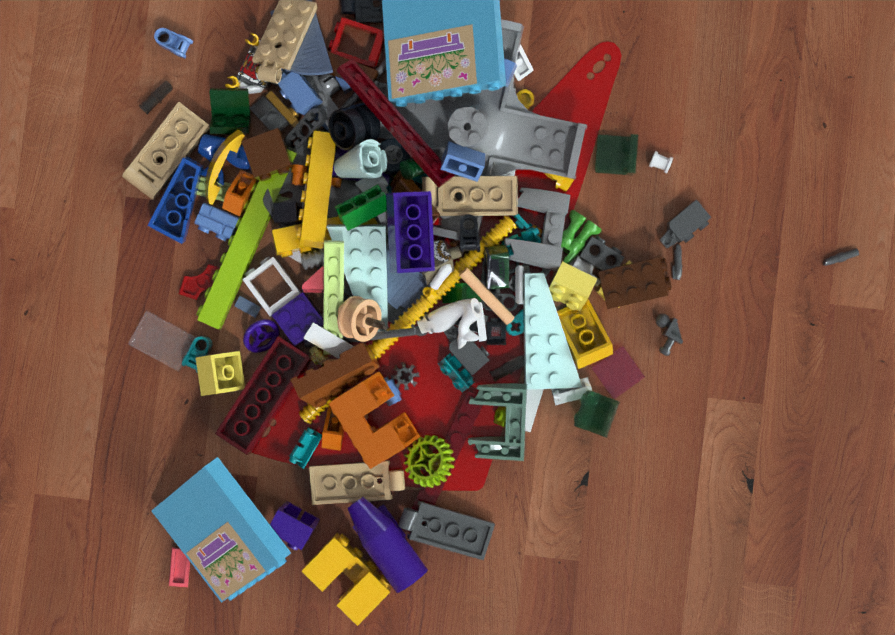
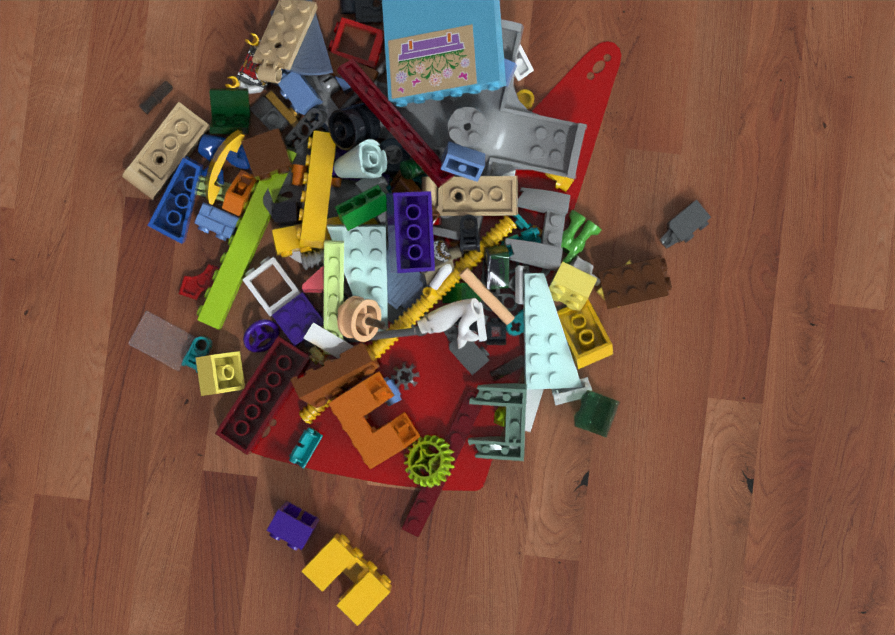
(175, 44): medium blue piece -> none
(179, 569): coral tile -> none
(221, 531): medium azure panel -> none
(247, 306): sand blue piece -> none
(332, 432): orange slope -> none
(352, 481): tan hinge -> none
(386, 544): dark purple piece -> none
(448, 529): dark grey hinge -> none
(460, 380): teal hinge -> none
(604, 251): dark grey brick -> none
(616, 154): clear green bracket -> none
(618, 372): clear pink tile -> none
(661, 162): white bush -> none
(671, 332): dark grey piece -> none
(677, 268): dark grey piece -> none
(841, 257): dark grey piece -> none

